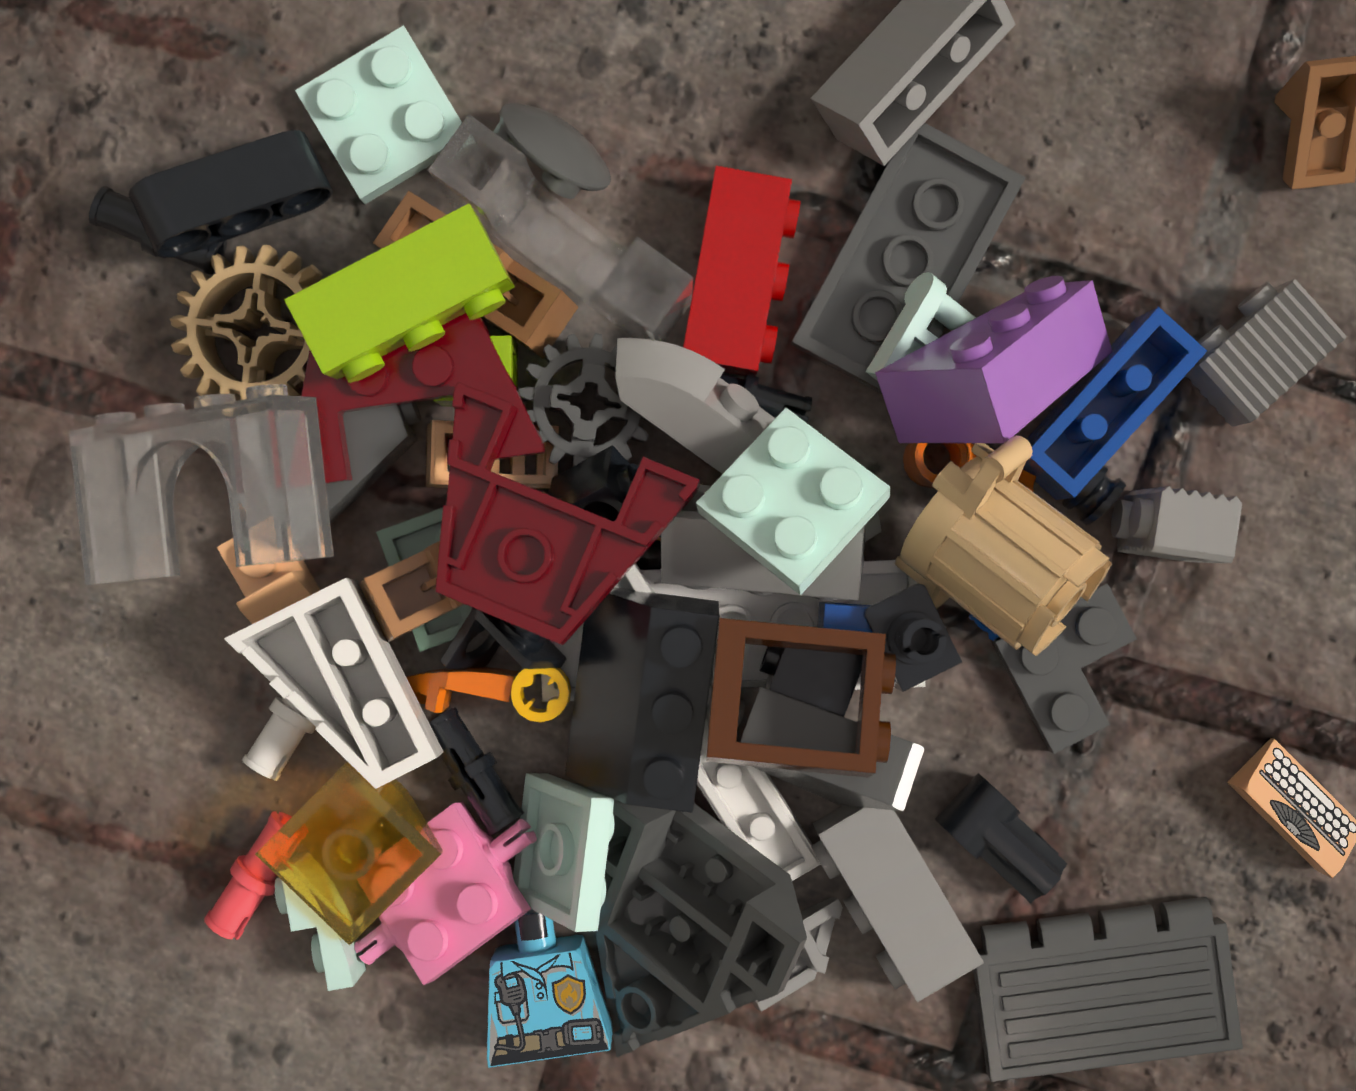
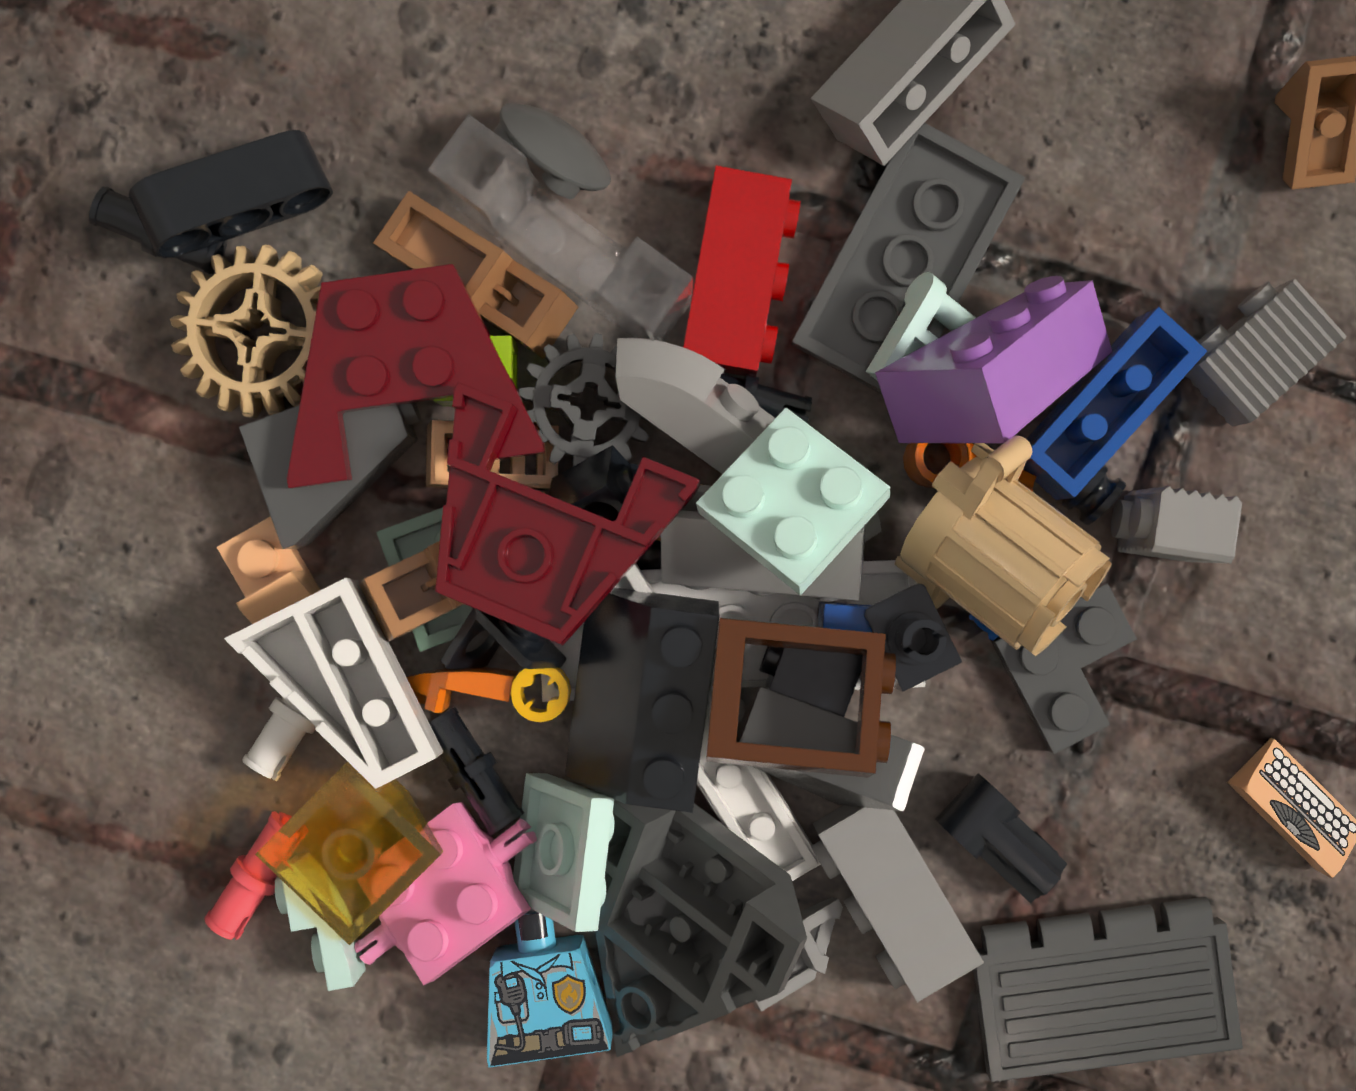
(266, 455): clear arch -> none
(381, 114): light aqua plate -> none
(401, 295): lime brick -> none

